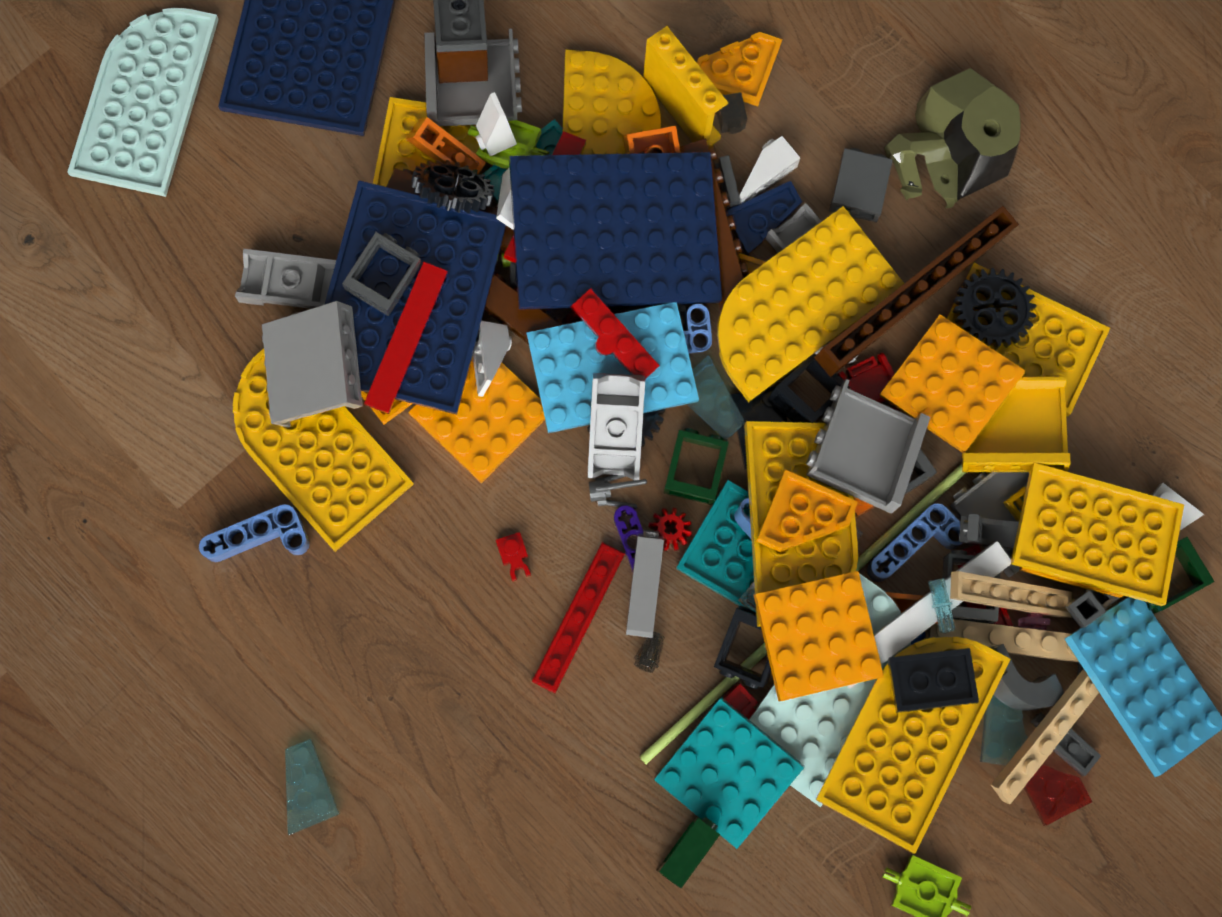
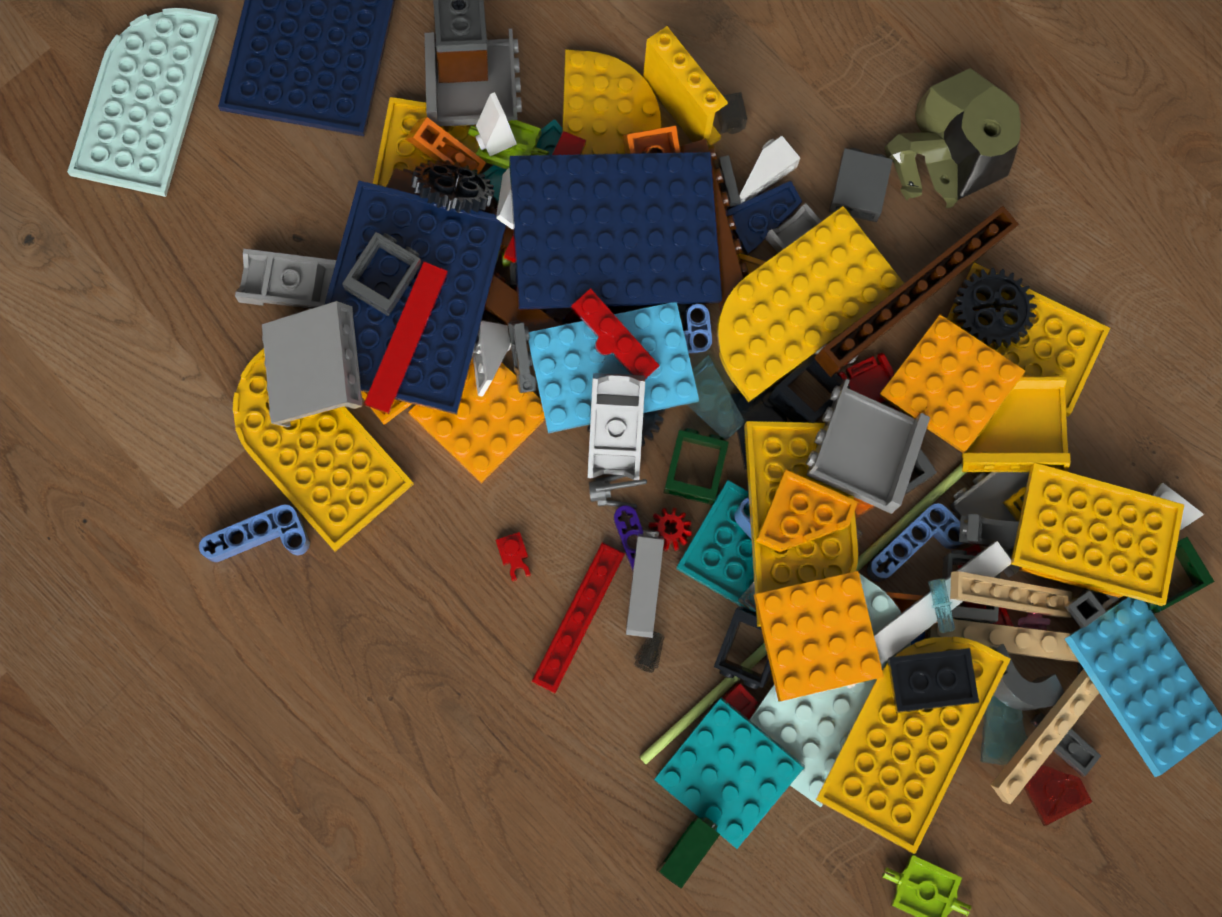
(306, 789): clear light blue wing -> none
(521, 357): none -> dark grey hinge
(743, 66): light orange plate -> none

